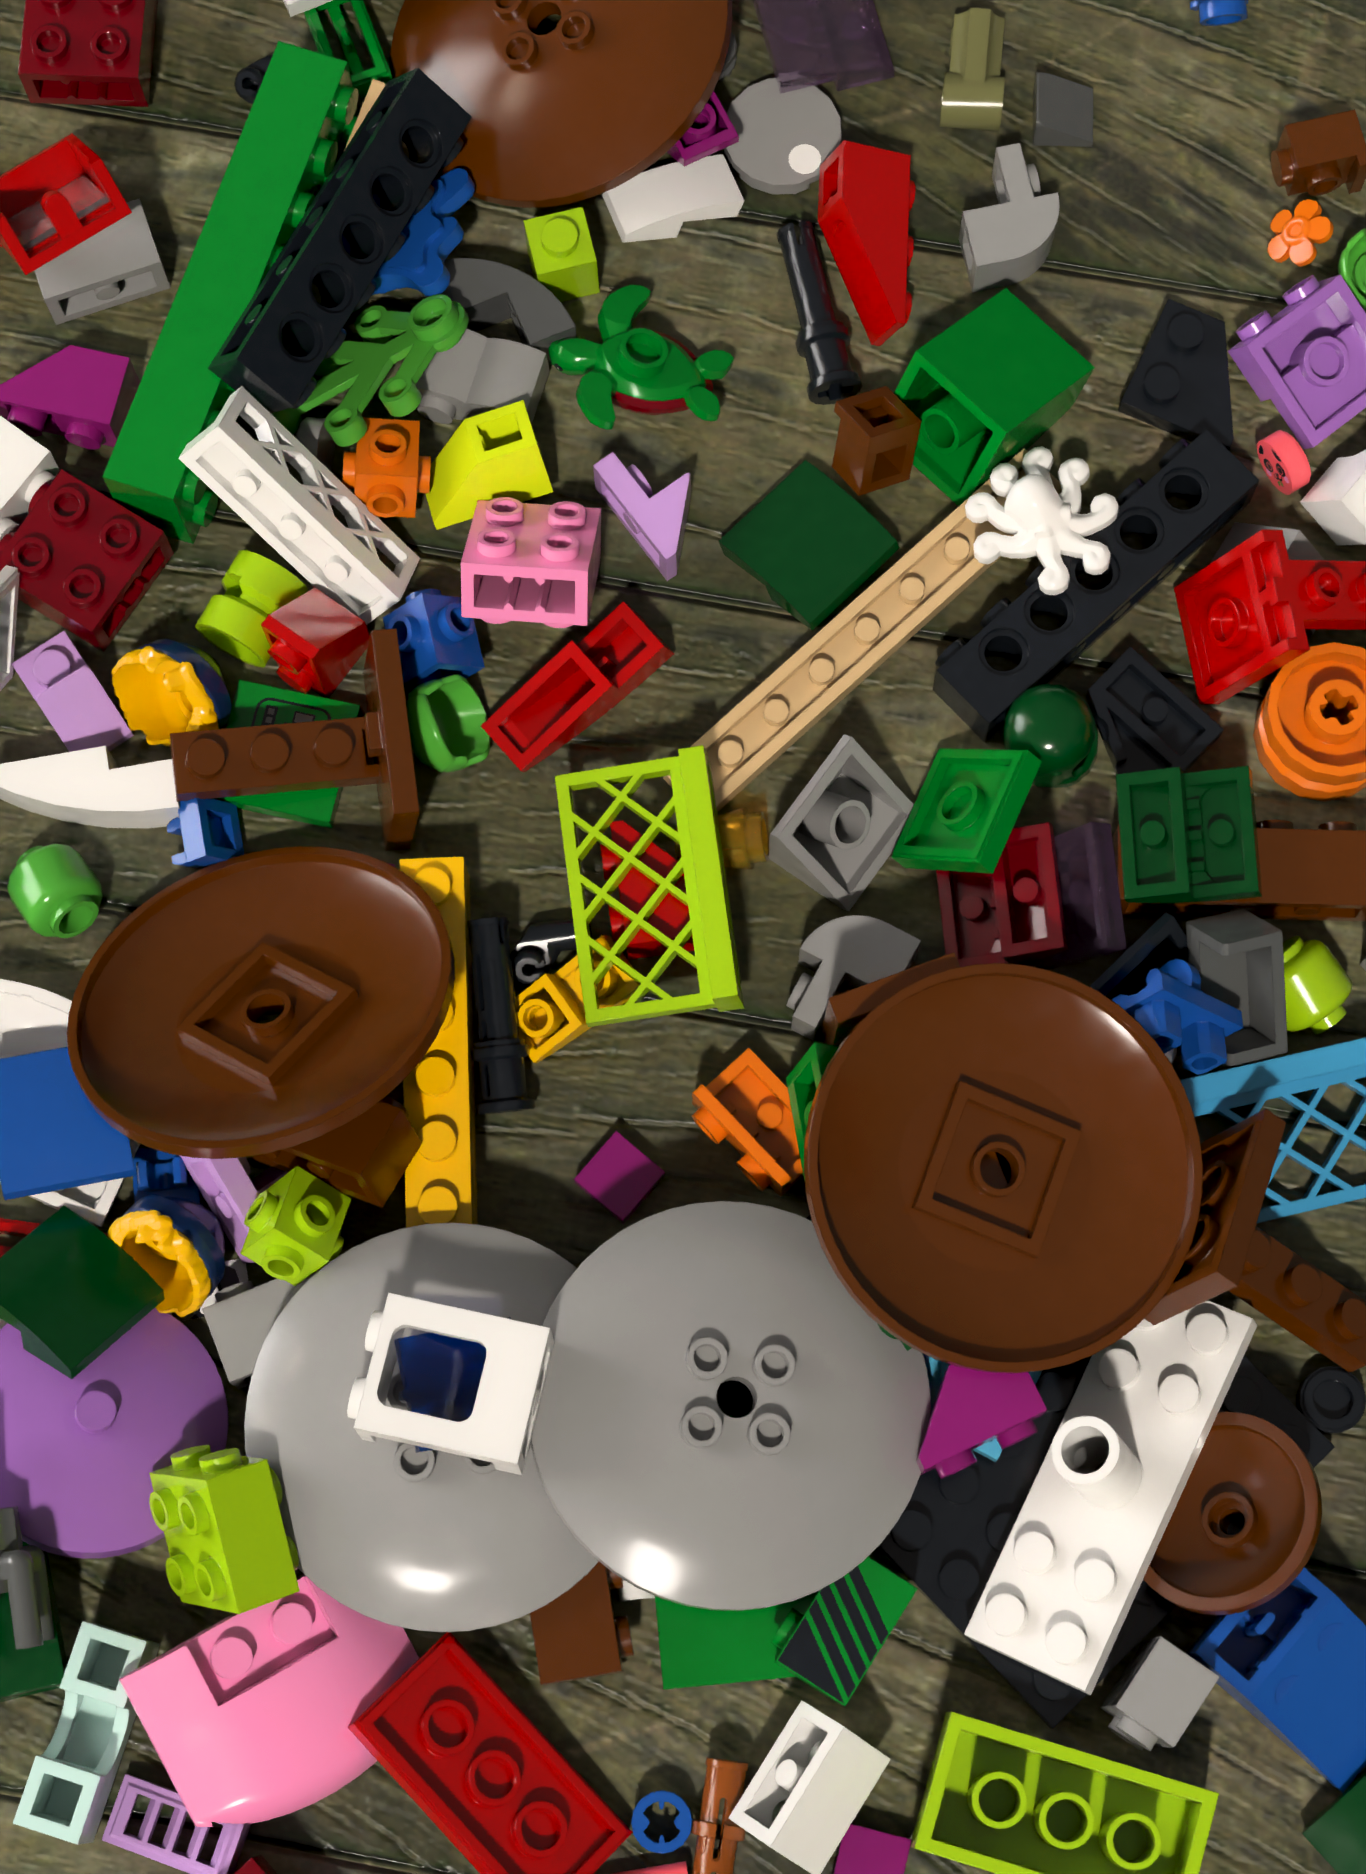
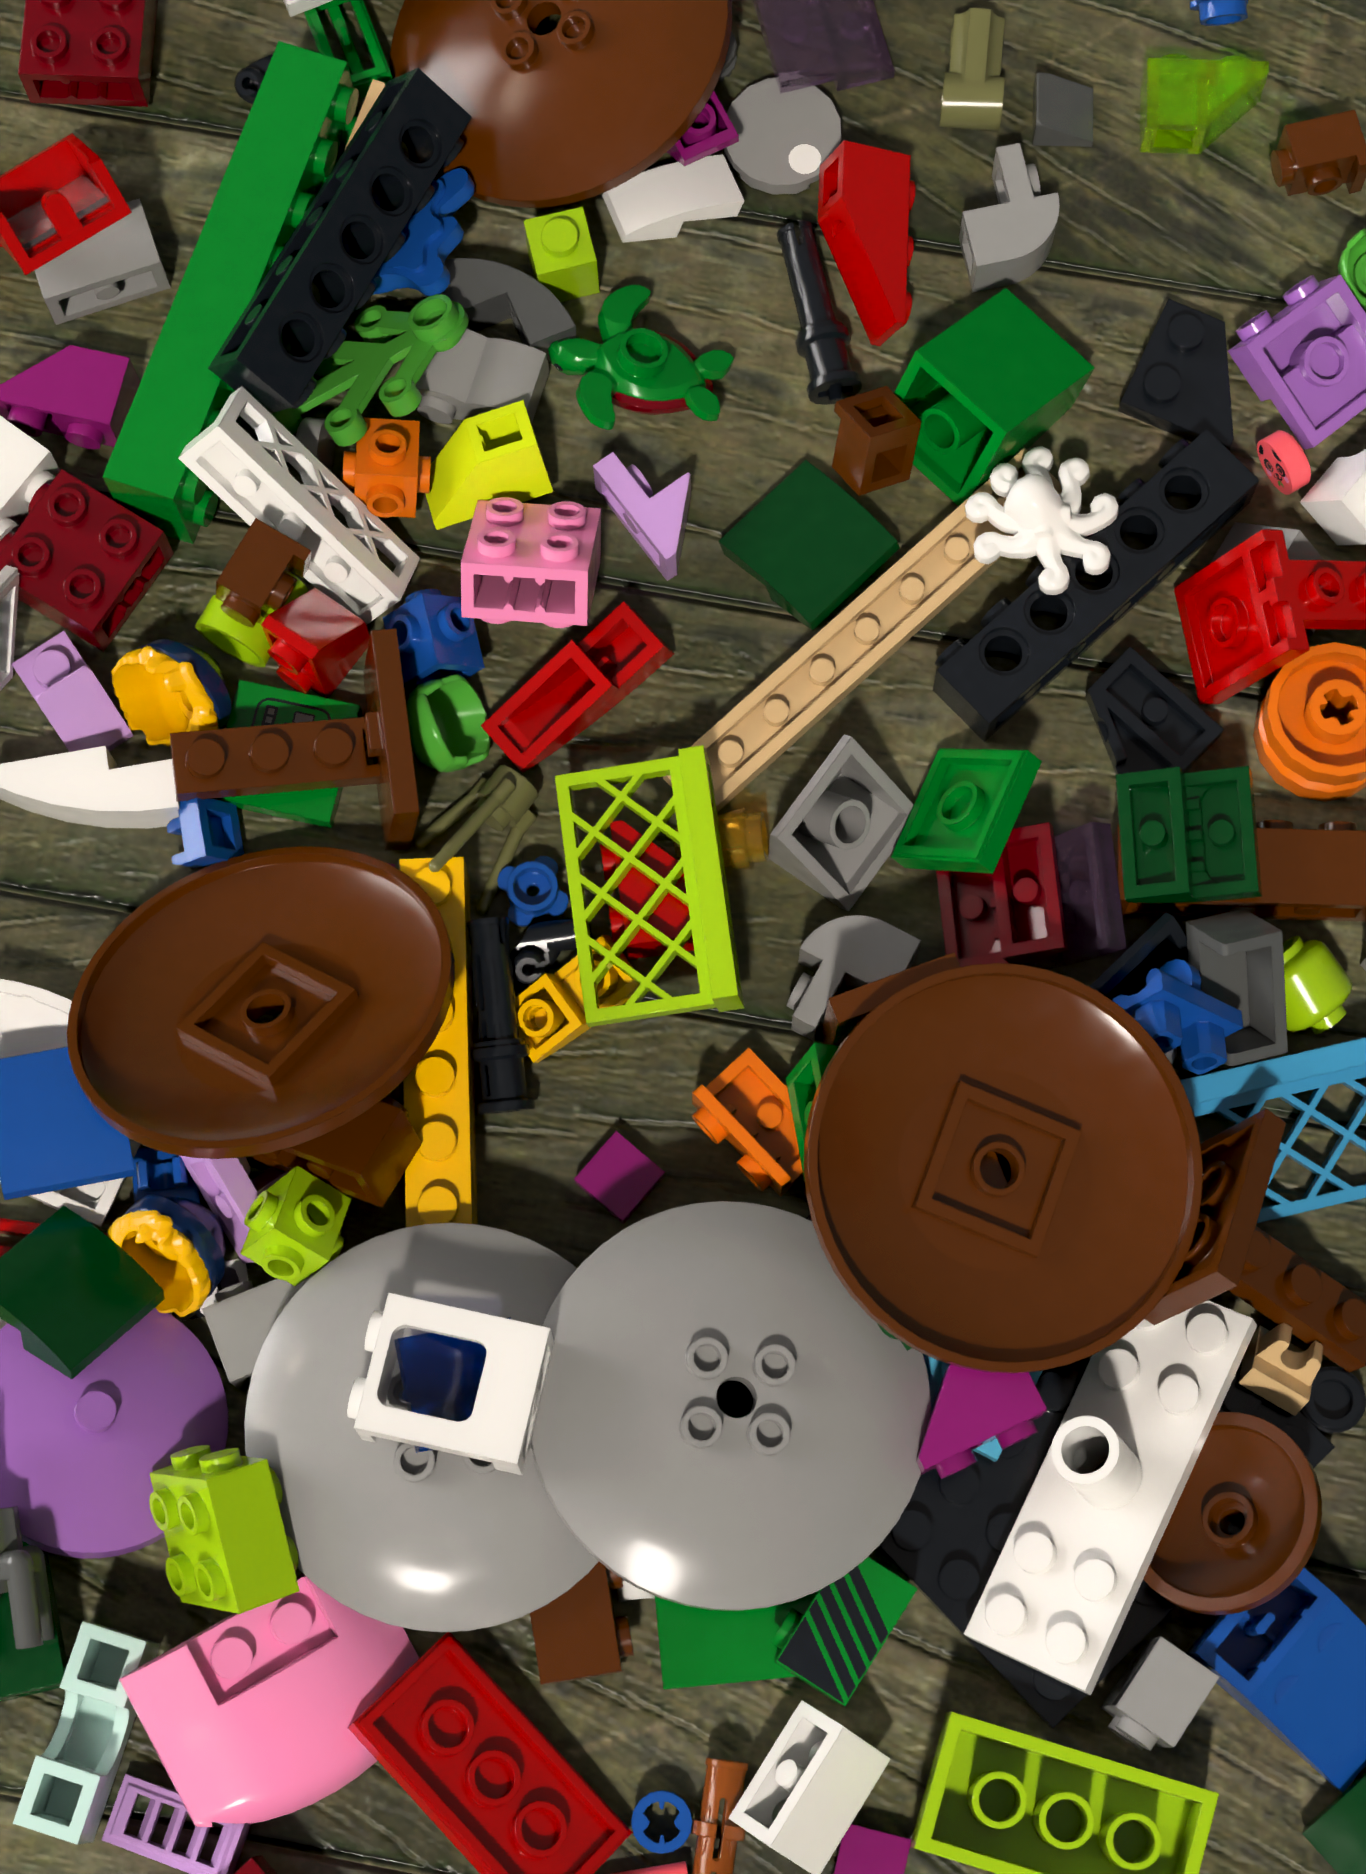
(55, 891): bright green head -> none
(260, 574): none -> reddish brown brick
(498, 803): none -> olive plant
(534, 873): none -> blue plate
(1057, 730): dark green helmet -> none
(1195, 100): none -> clear neon green slope
(1279, 1368): none -> tan tile
(1299, 233): orange plant -> none

